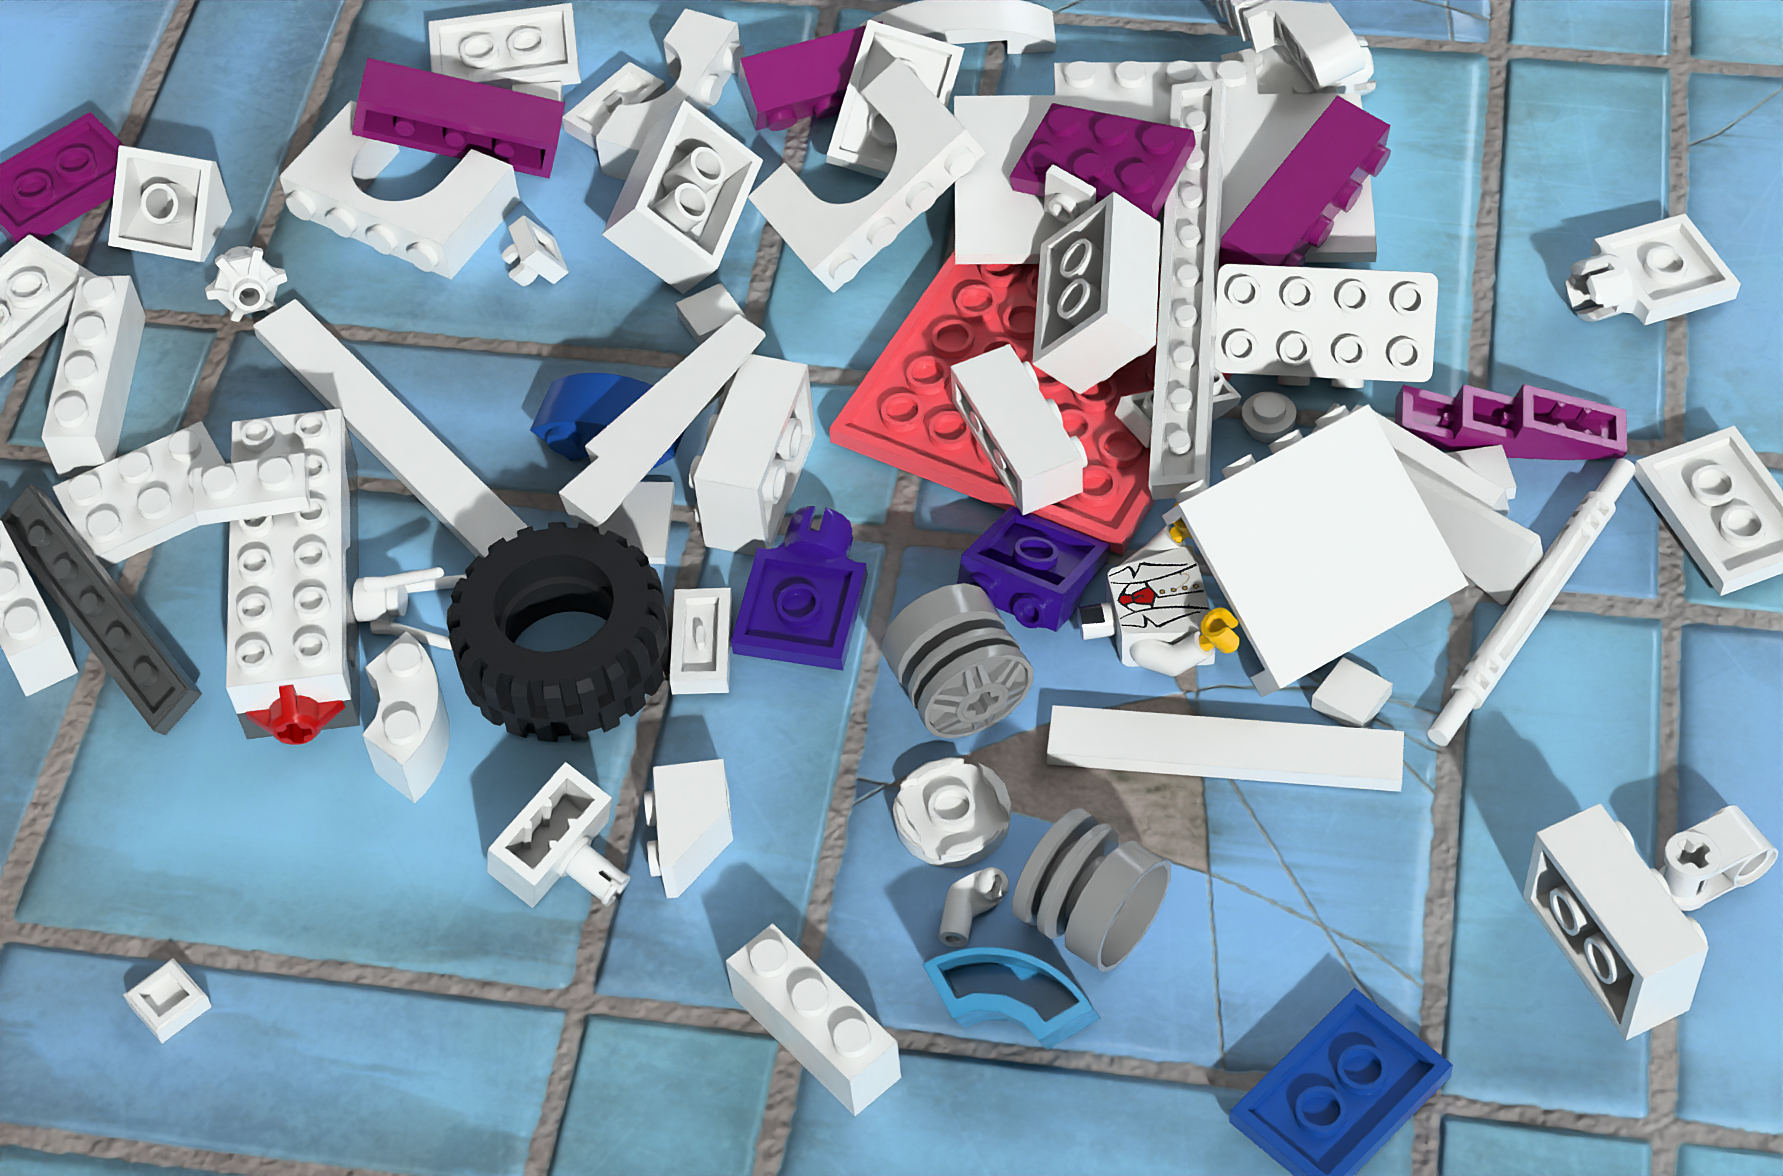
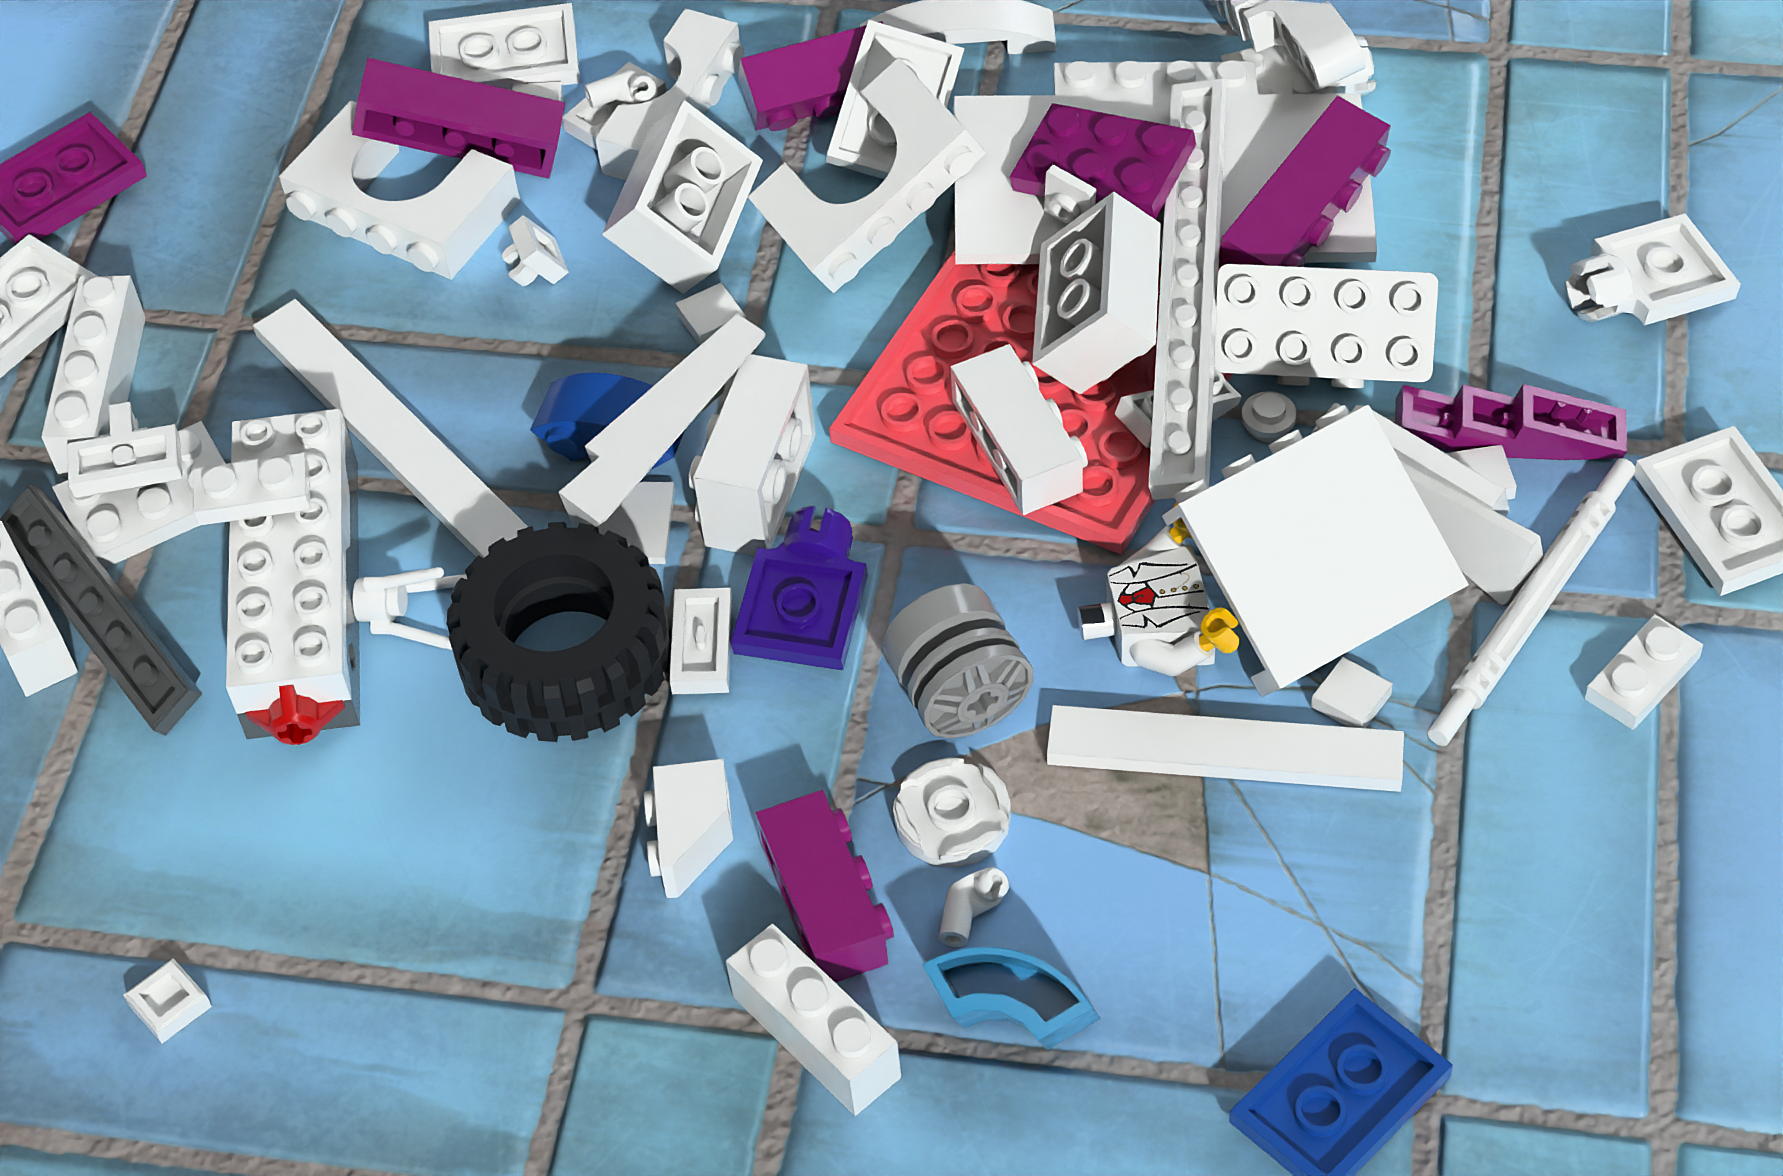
(124, 457): none -> white hinge
(167, 204): white slope -> none
(245, 282): white rock -> none
(411, 721): white brick -> none
(554, 841): white brick -> none
(624, 87): none -> white arm
(824, 886): none -> magenta brick
(1033, 567): dark purple plate -> none
(1091, 889): light grey wheel -> none
(1615, 921): white brick -> none
(1643, 672): none -> white plate
(1715, 858): white piece -> none

